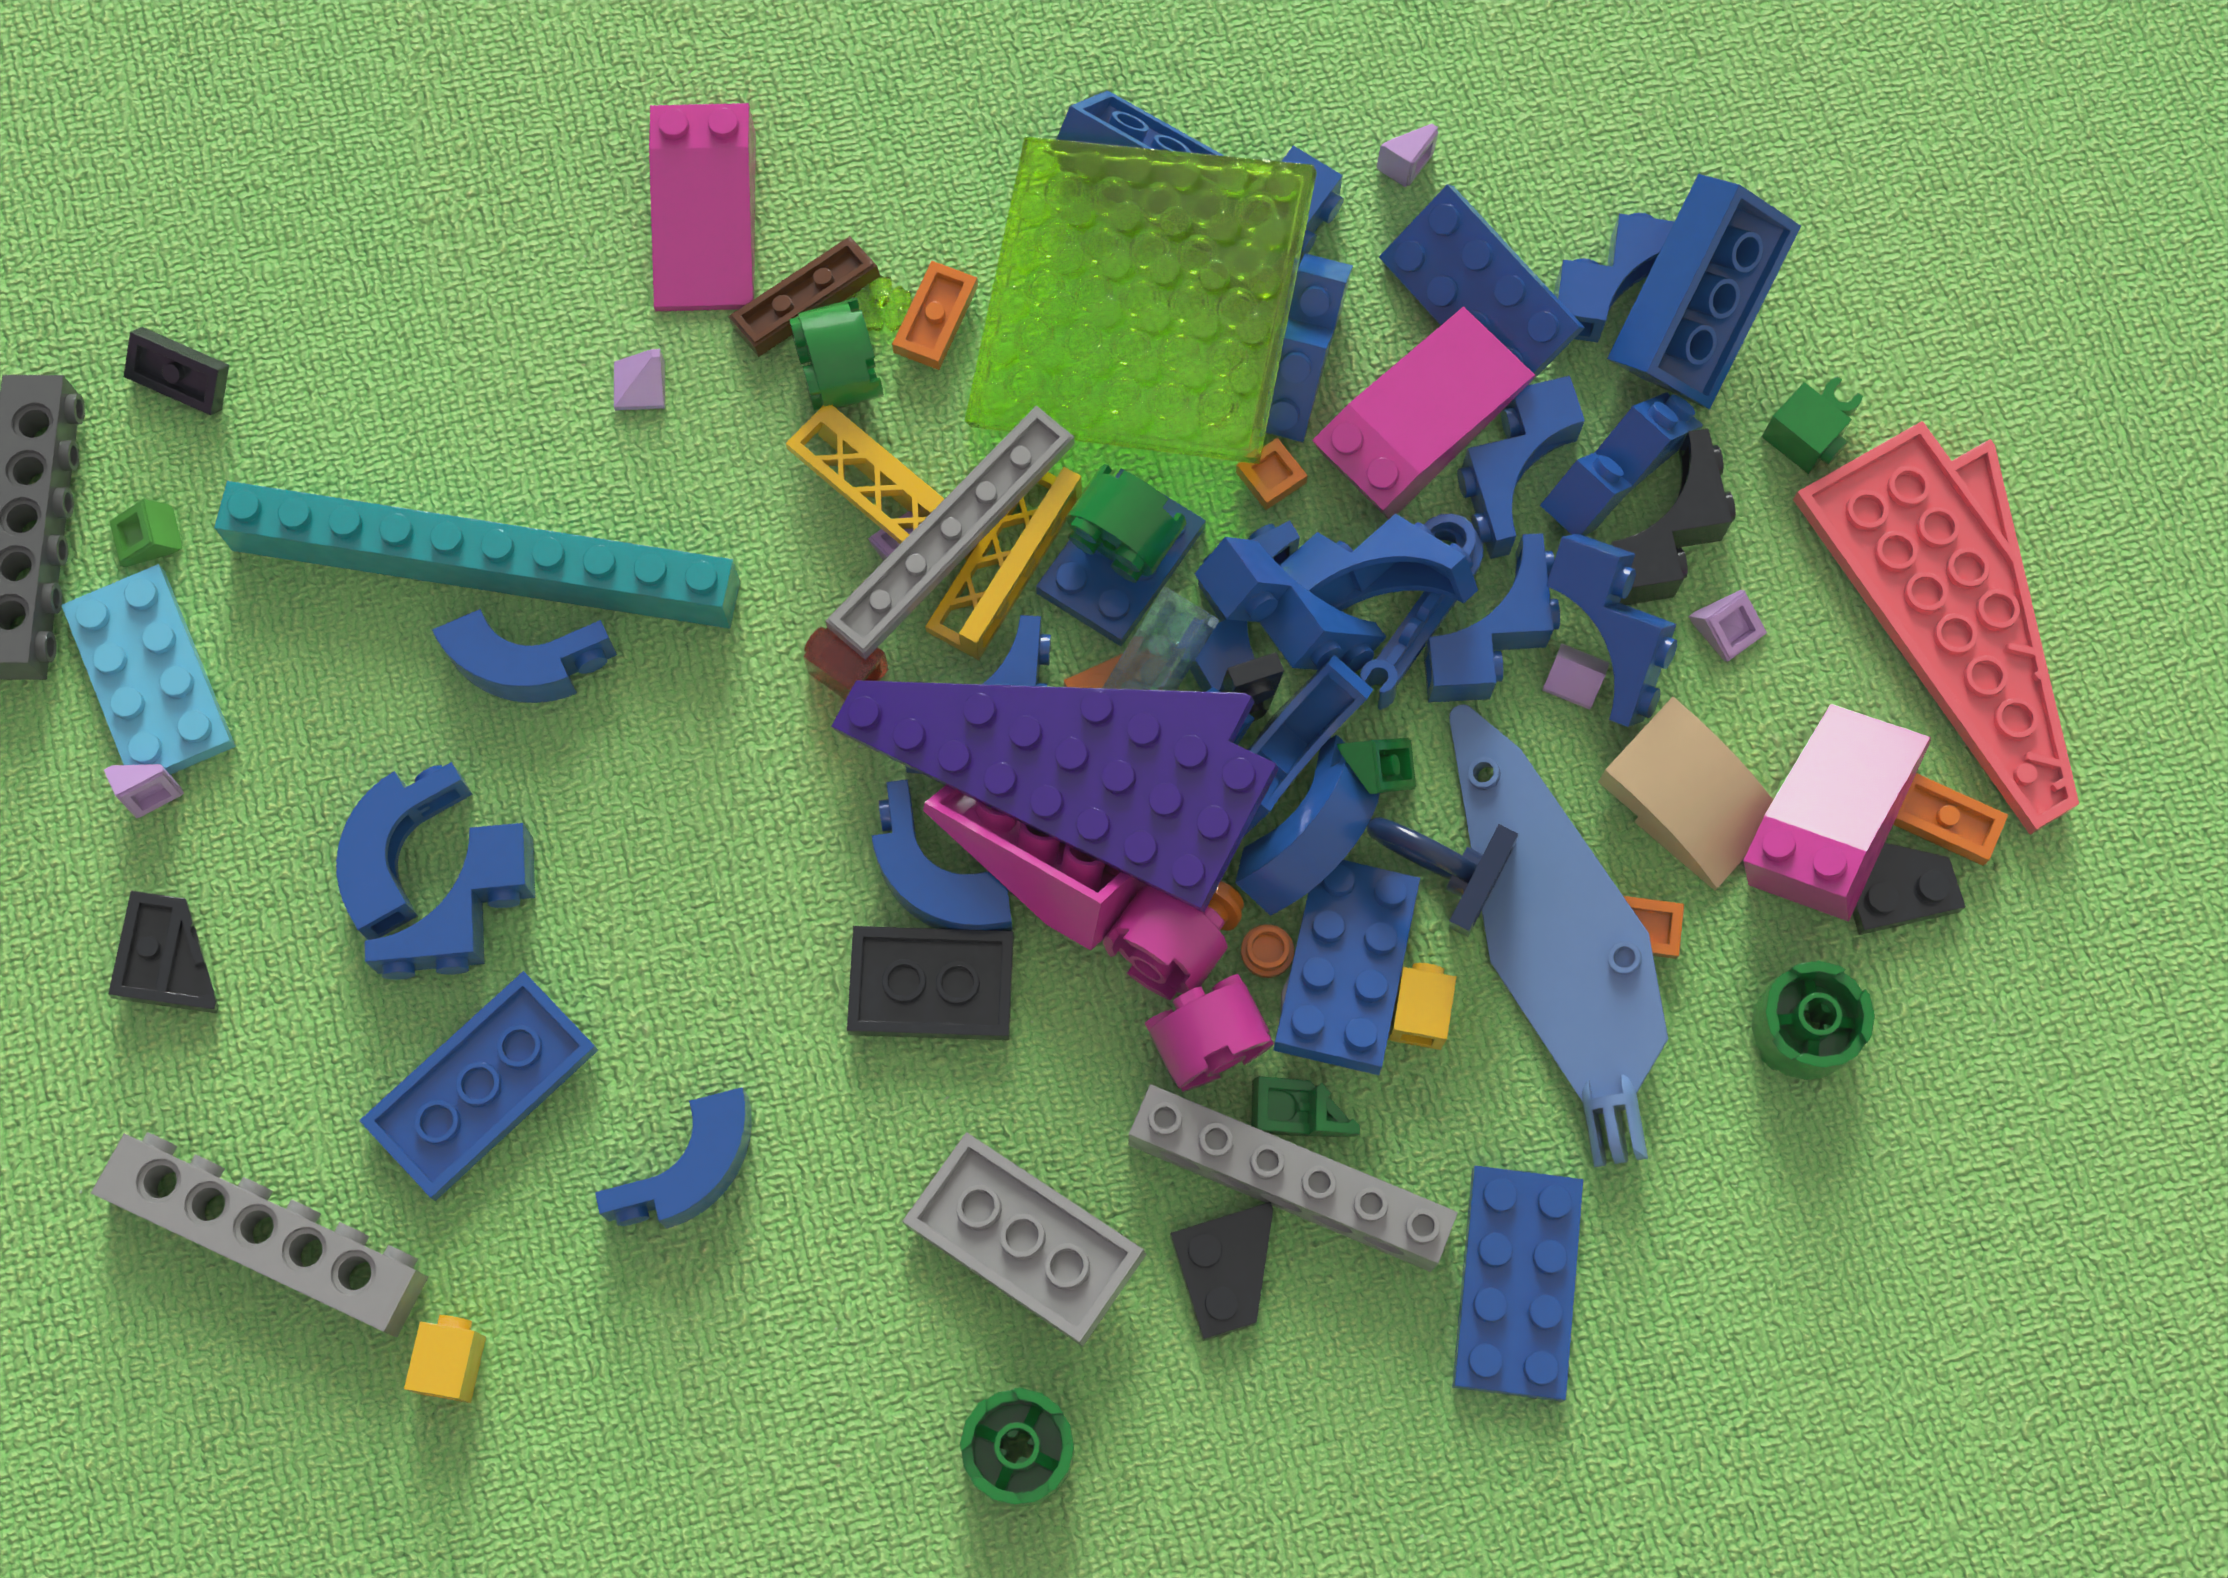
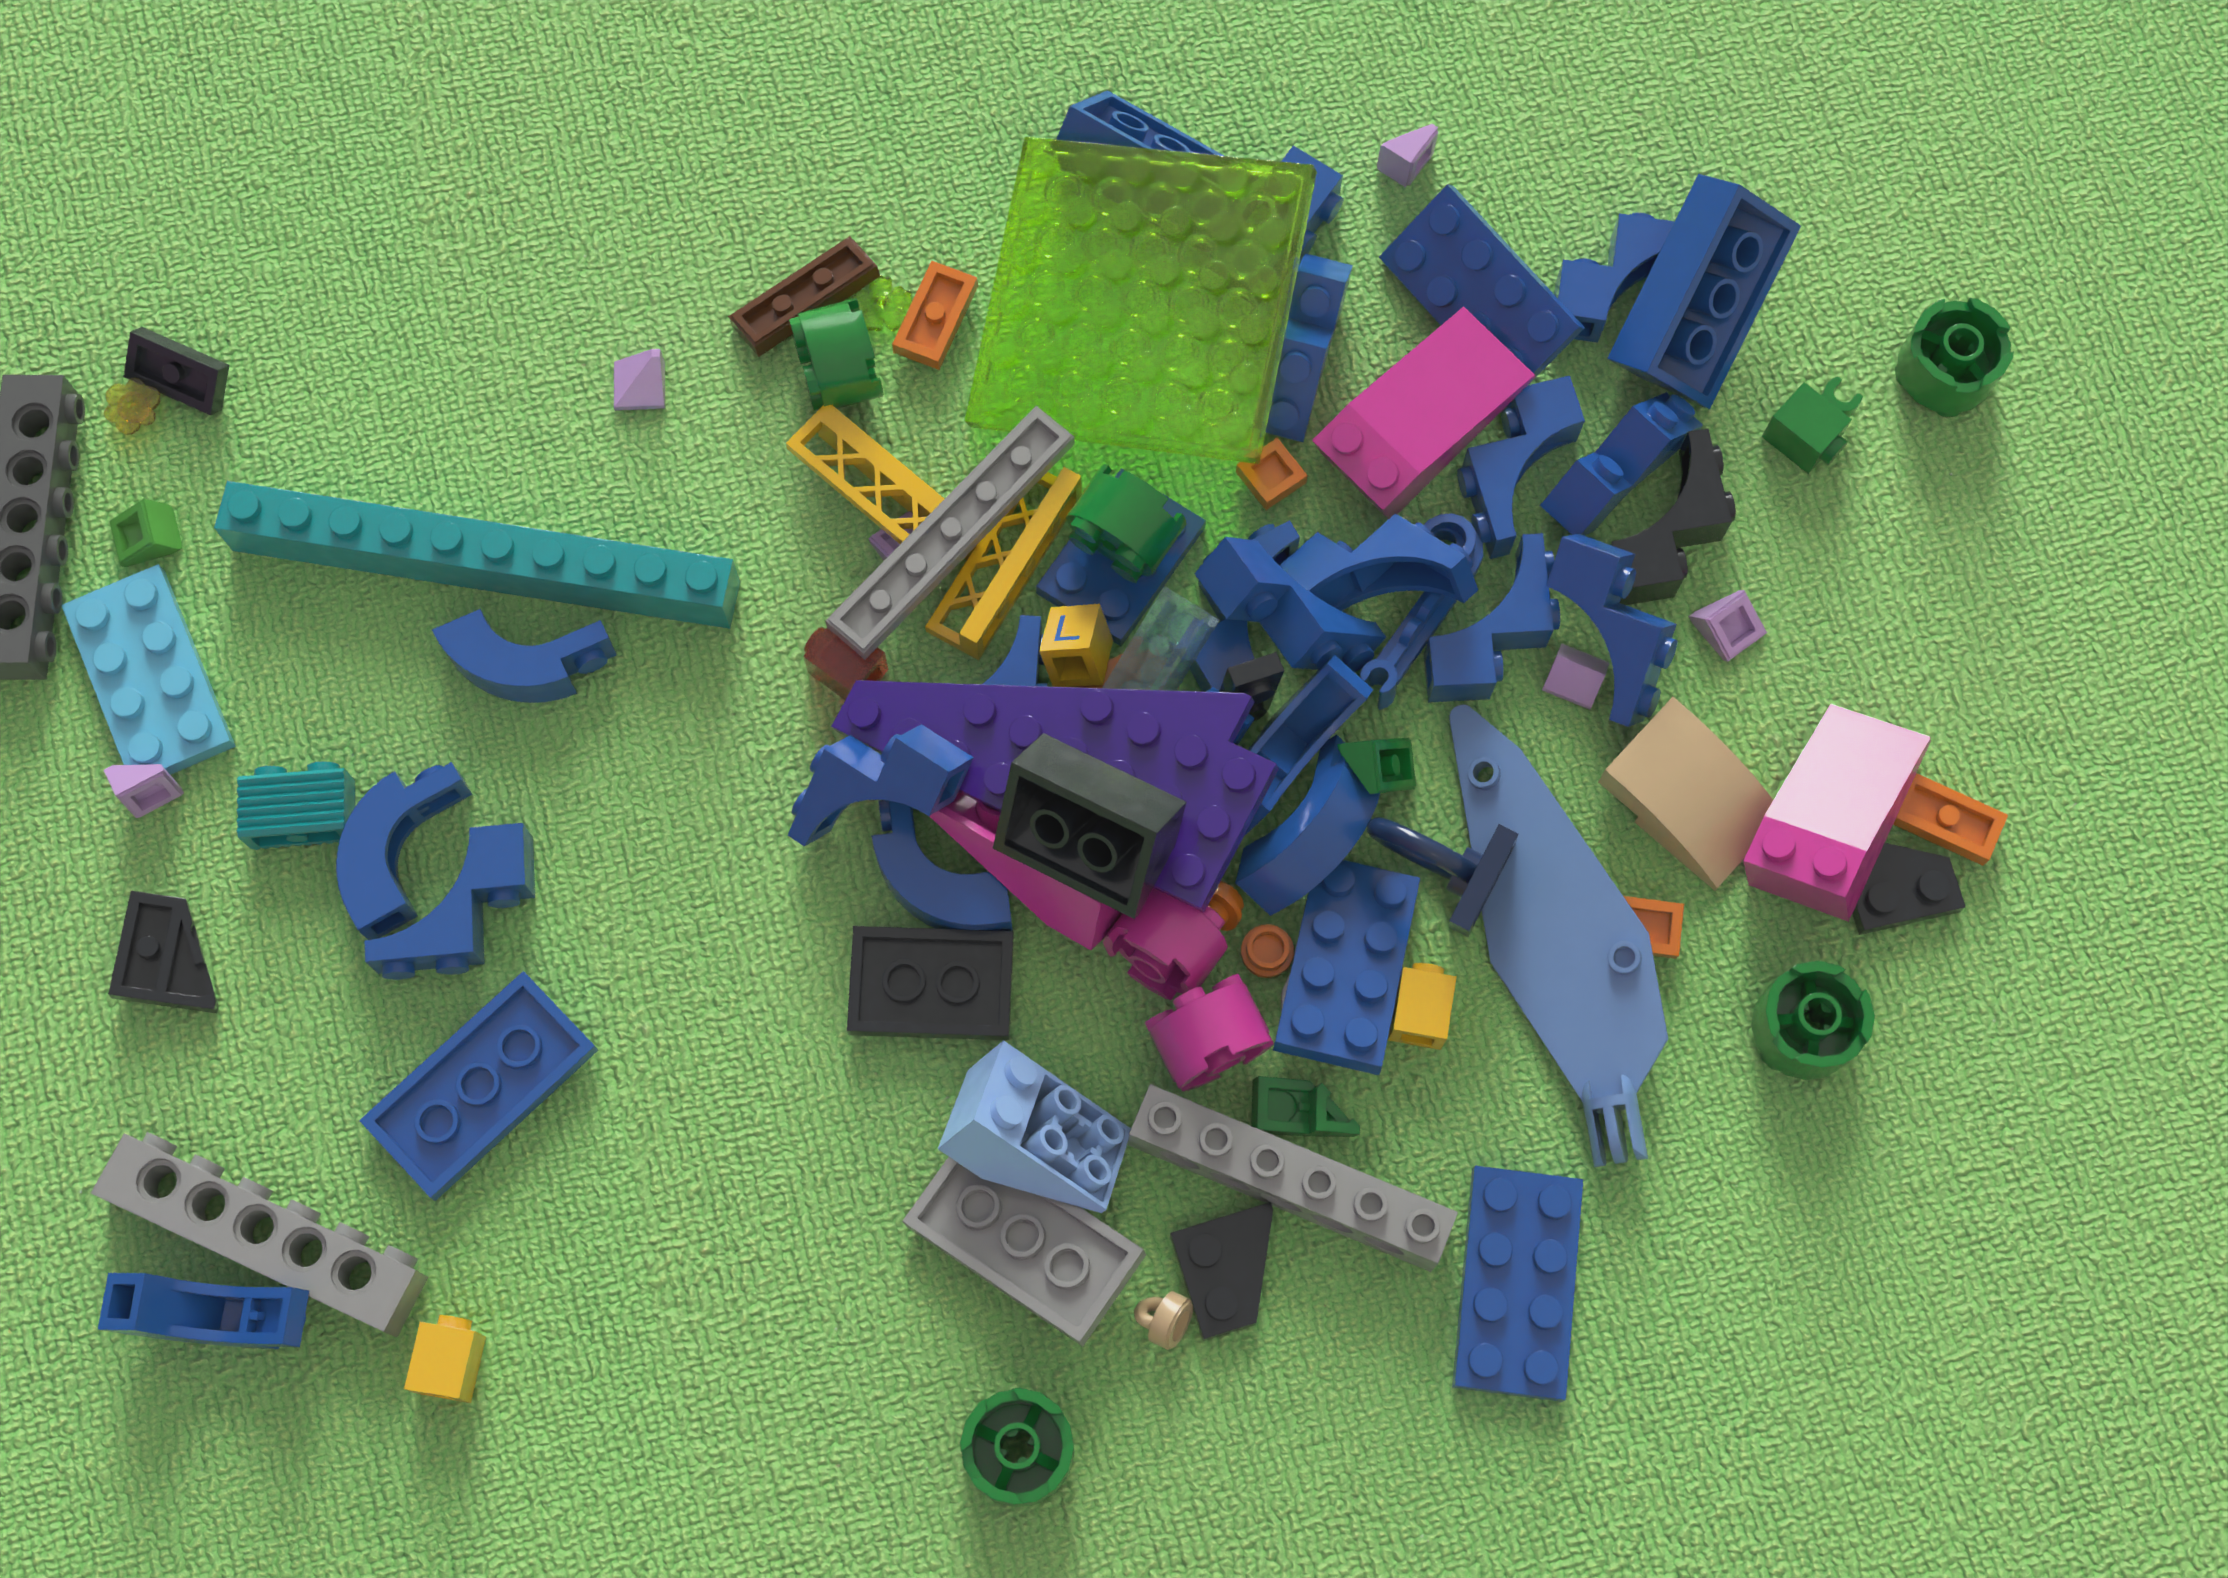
(123, 399): none -> clear yellow plant
(203, 1311): none -> blue arch
(294, 806): none -> teal brick
(700, 1175): blue arch -> none
(702, 206): dark pink slope -> none
(912, 771): none -> blue arch
(1034, 1132): none -> light blue slope
(1076, 645): none -> yellow brick
(1087, 824): none -> black slope
(1169, 1321): none -> tan tile
(1948, 584): coral wing -> none
(1954, 356): none -> green brick

